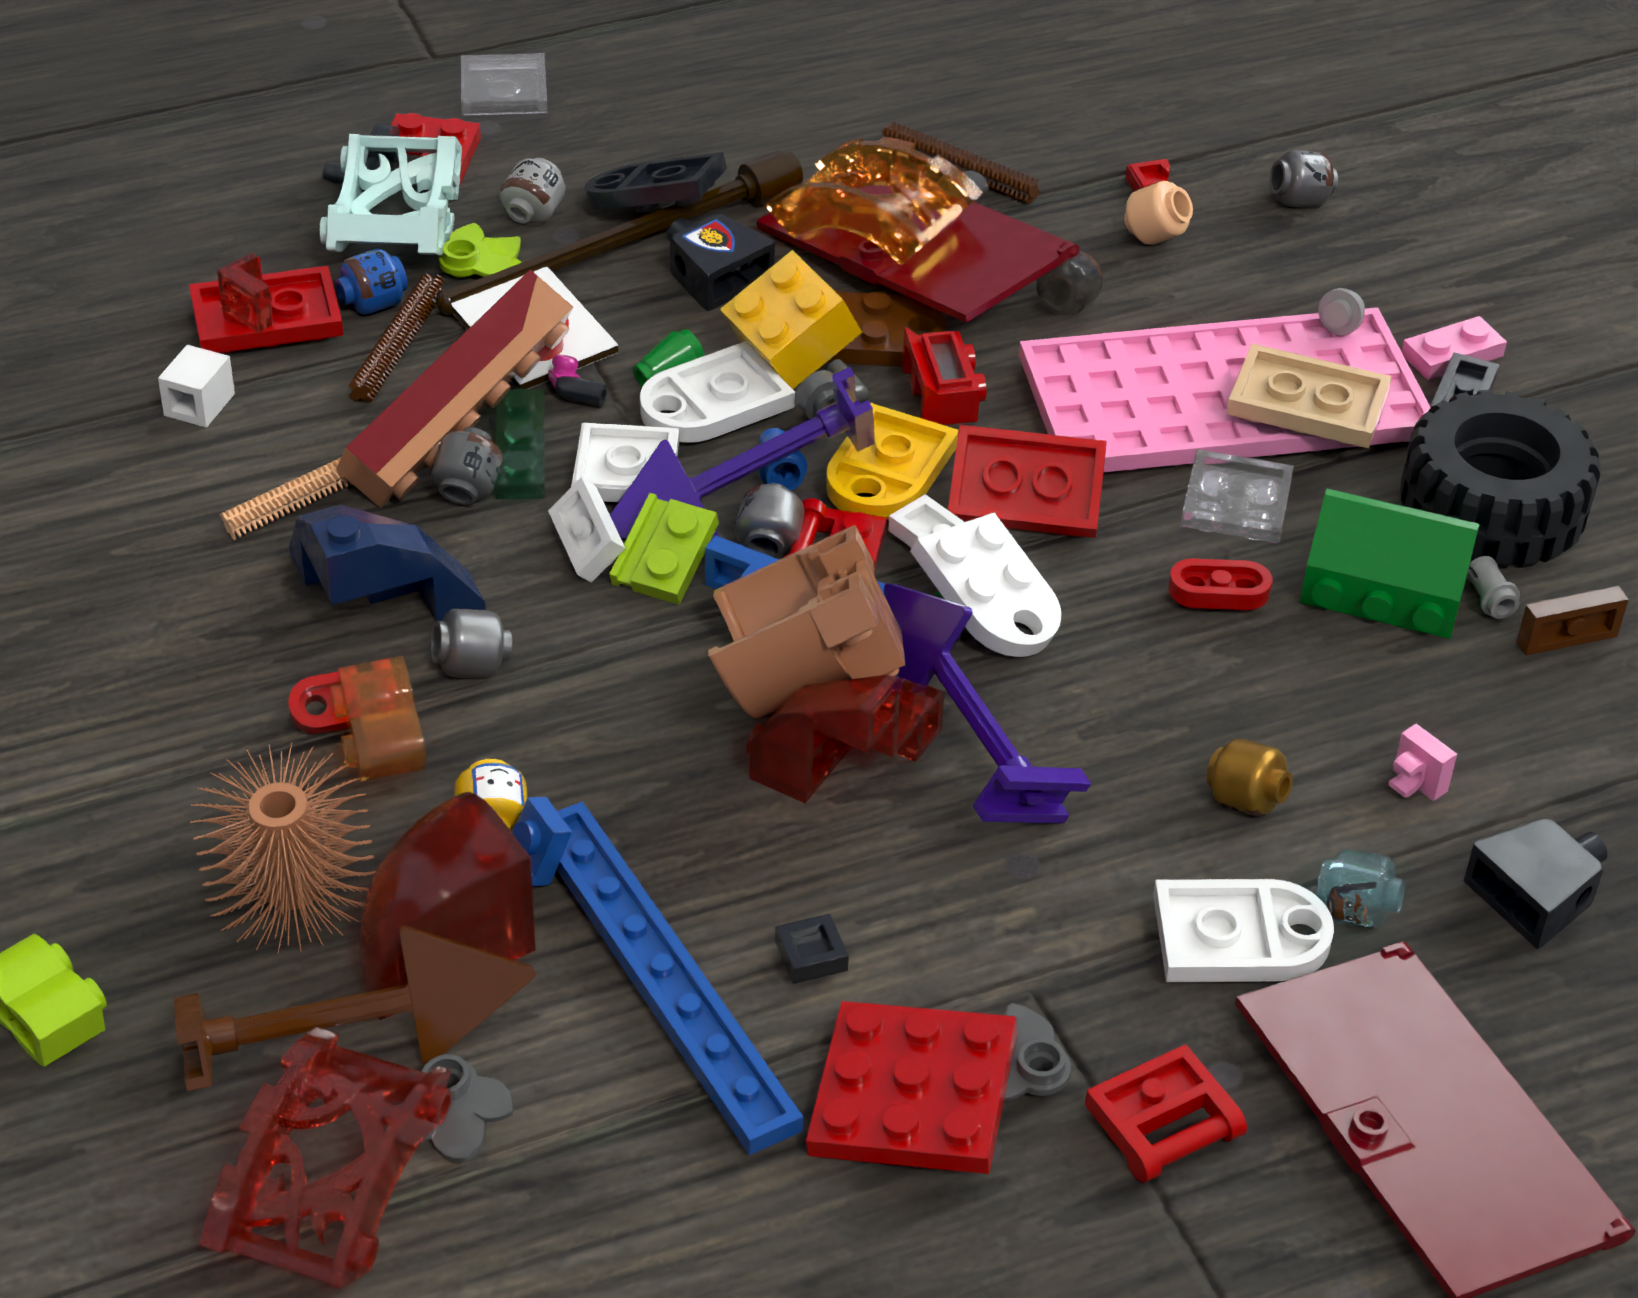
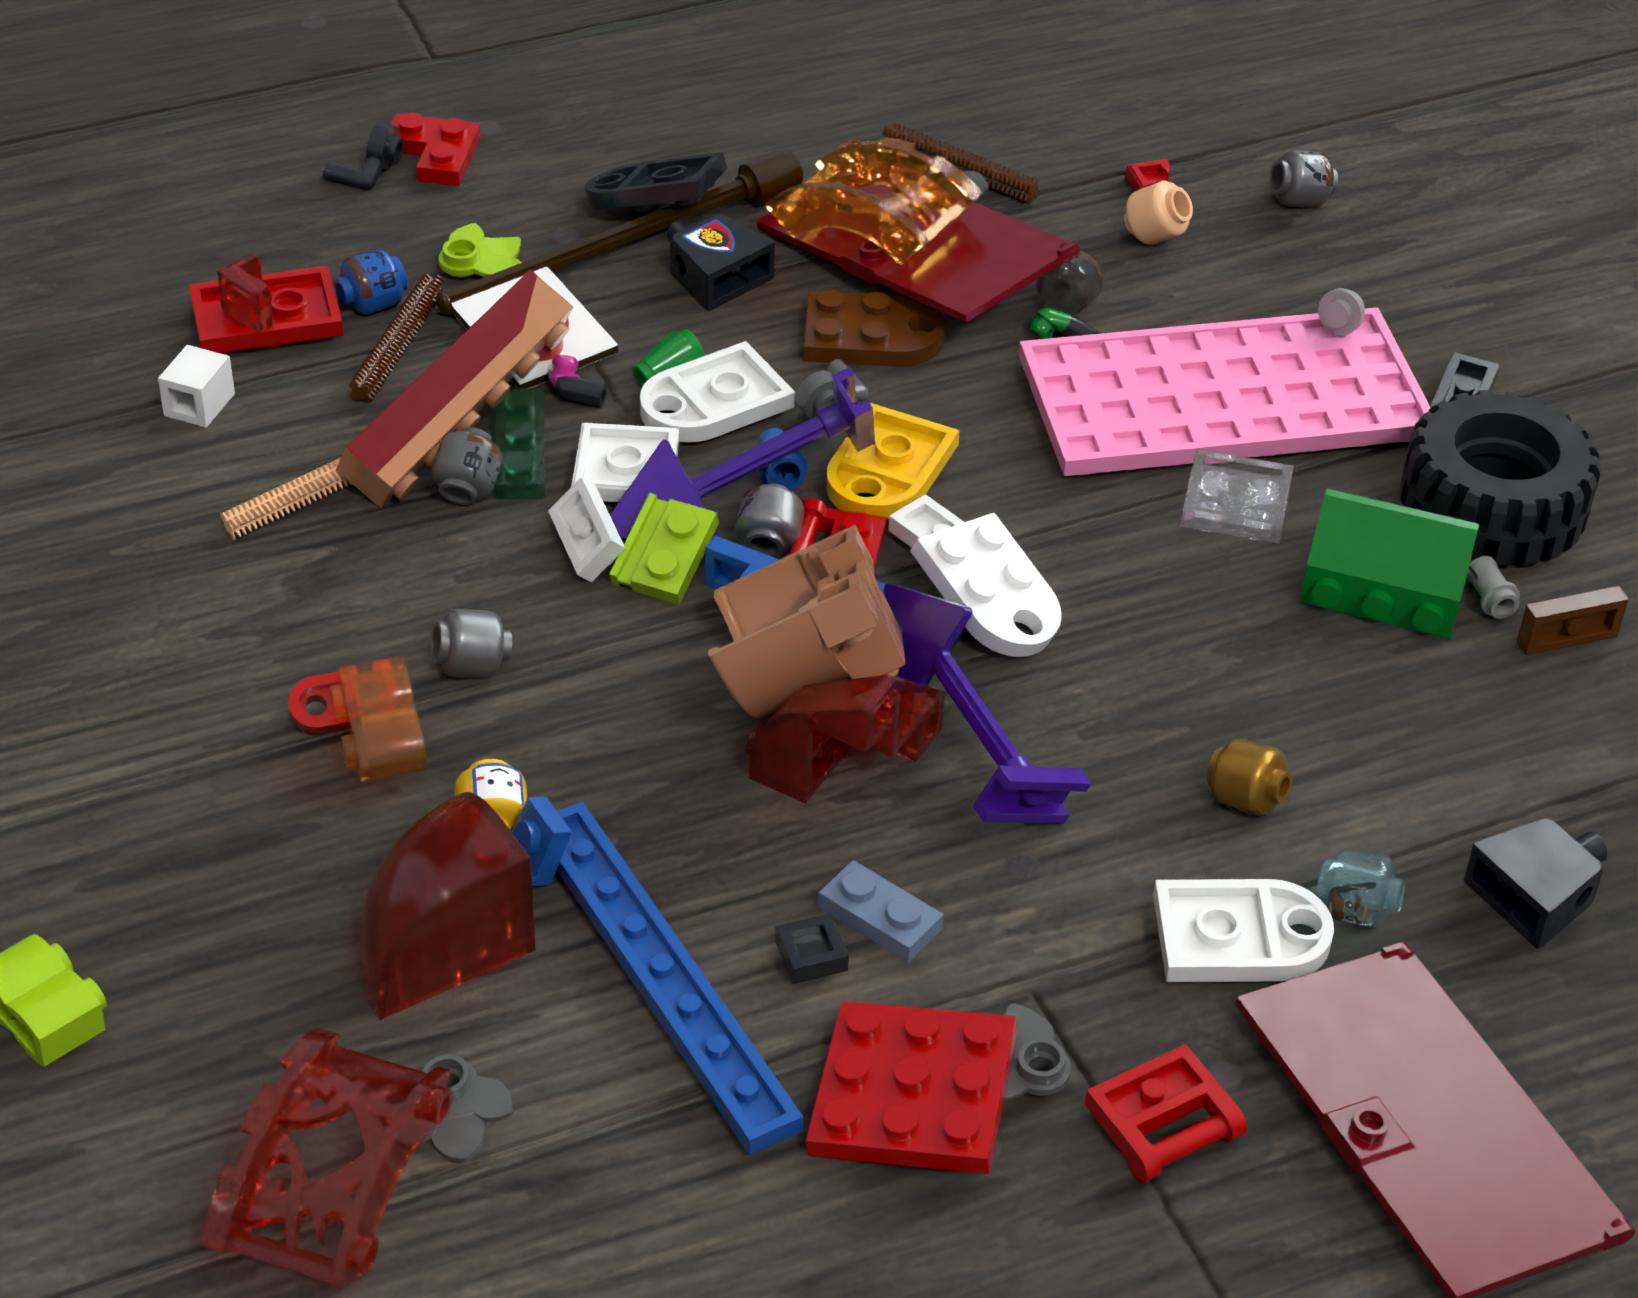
(284, 847): nougat piece -> none
(379, 559): dark blue brick -> none
(428, 226): light aqua fence -> none
(446, 990): reddish brown piece -> none
(503, 84): clear tile -> none
(532, 190): light grey head -> none
(792, 319): yellow brick -> none
(880, 911): none -> sand blue plate
(944, 376): red window -> none
(1028, 480): red plate -> none
(1053, 320): none -> green arm
(1220, 584): red plate -> none
(1309, 395): tan plate -> none
(1422, 764): bright pink tile -> none
(1433, 350): bright pink plate -> none

